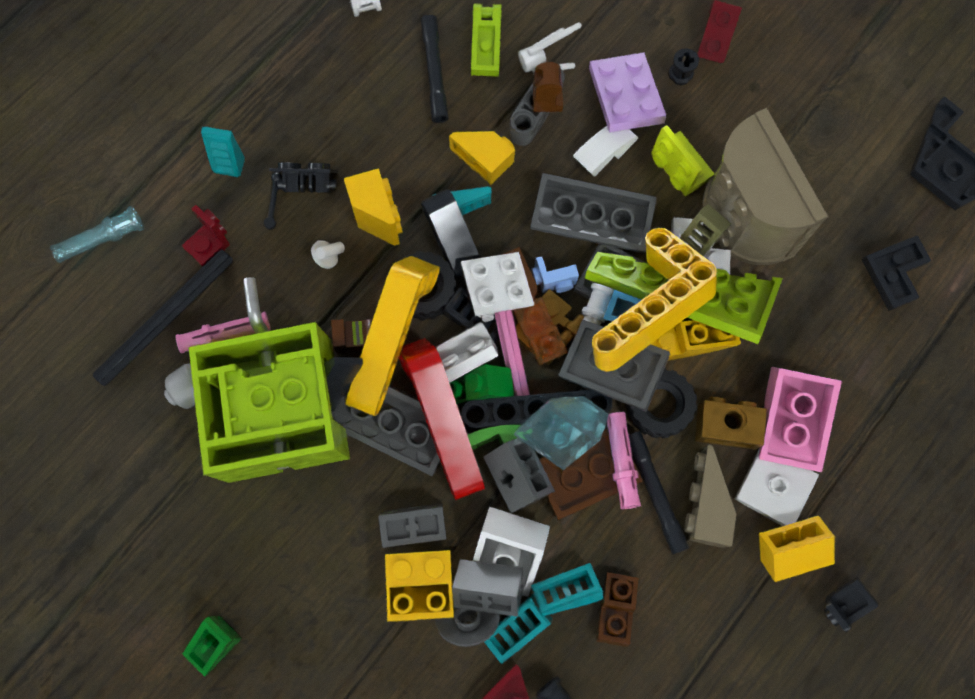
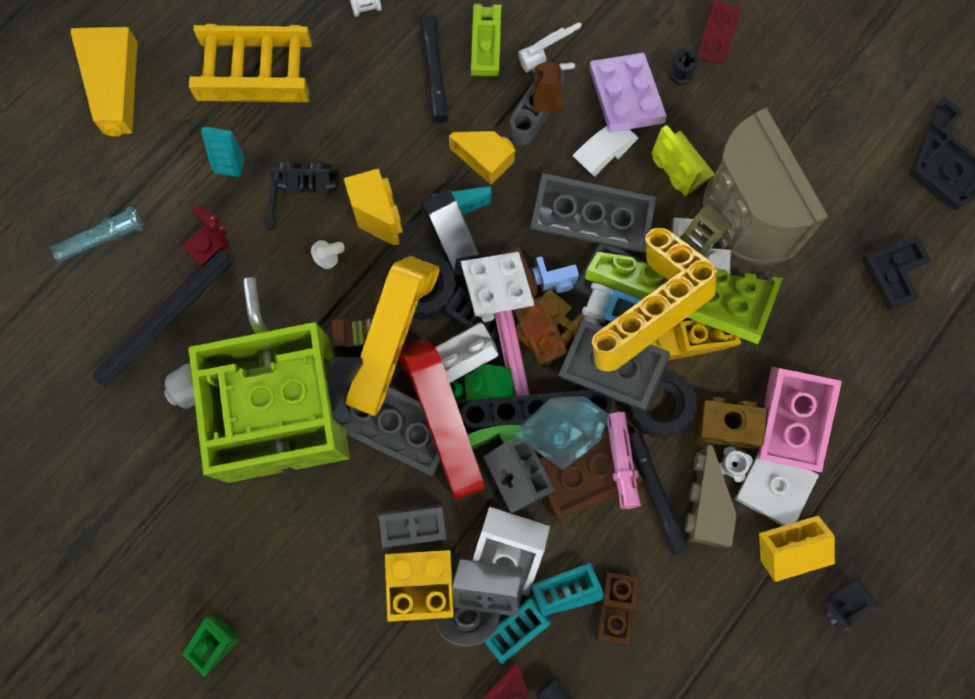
(109, 74): none -> yellow slope
(219, 332): bright pink pin -> none
(251, 89): none -> yellow fence
(743, 462): none -> white plate

